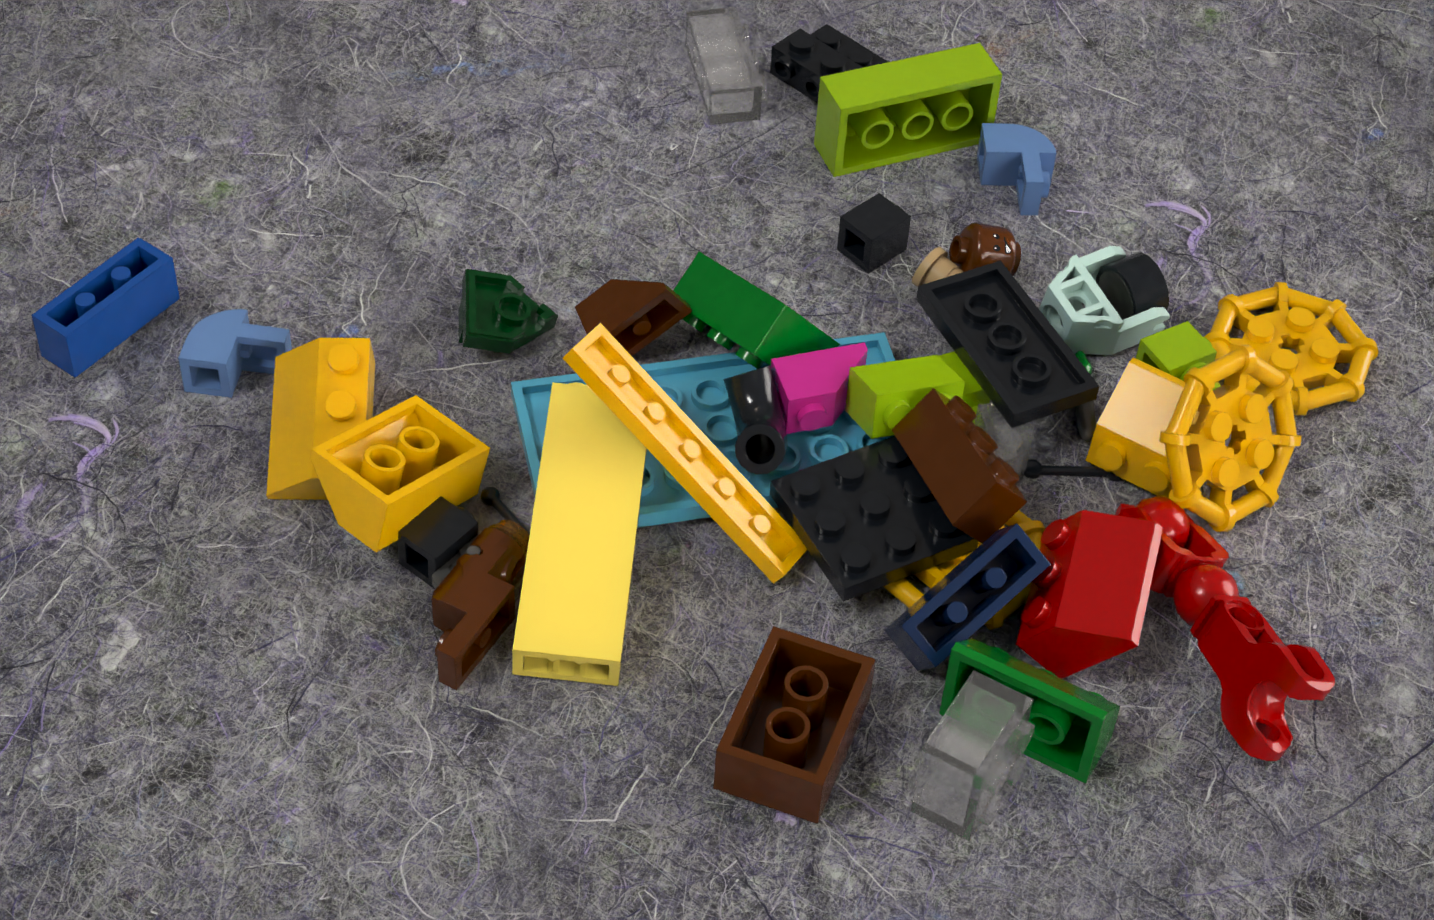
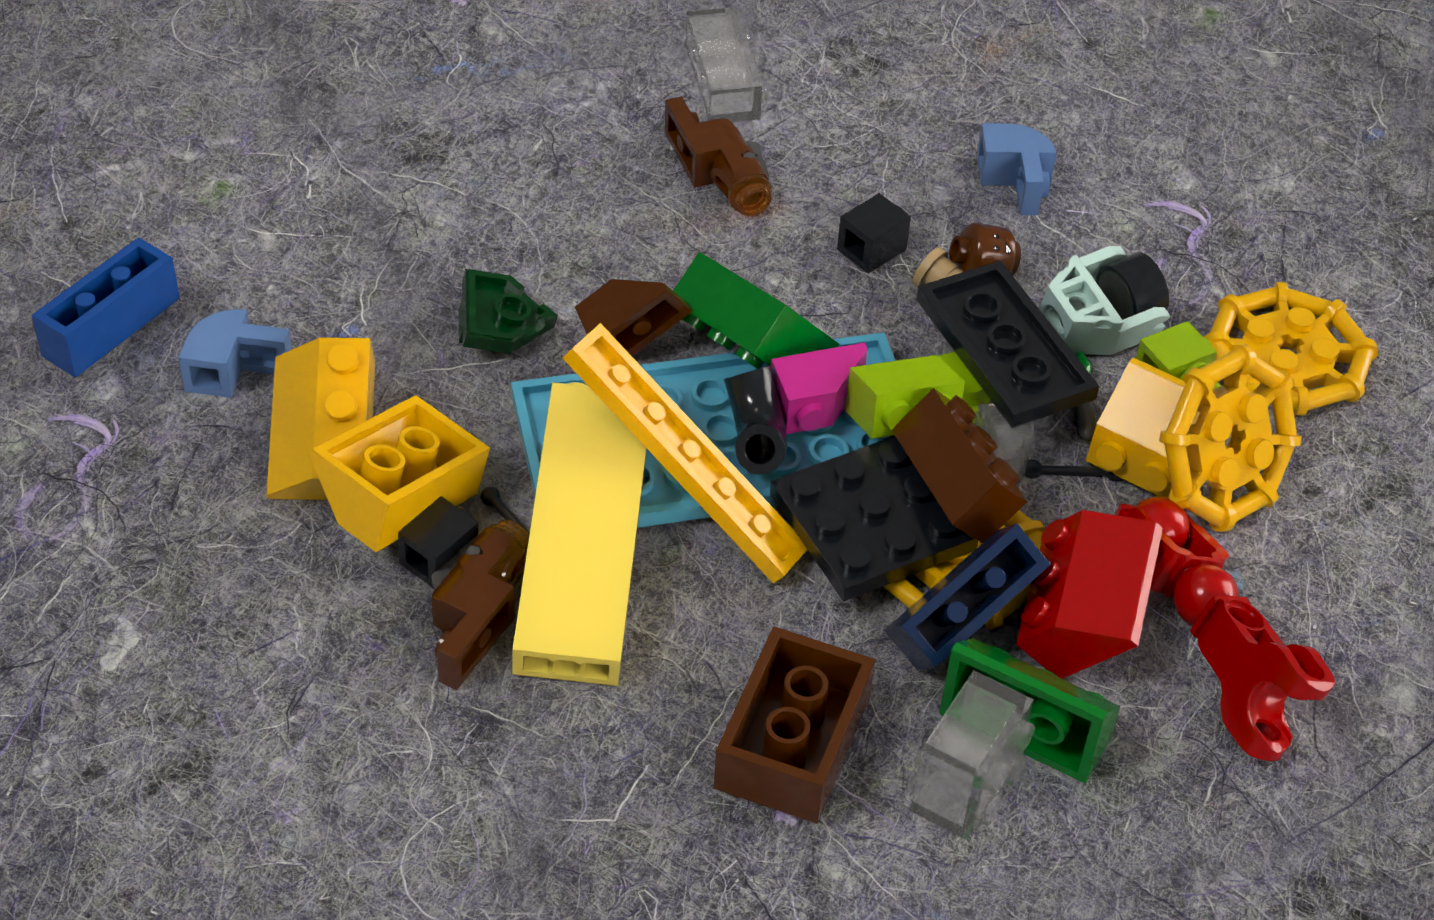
(719, 156): none -> reddish brown plate
(806, 57): black plate -> none
(905, 108): lime brick -> none

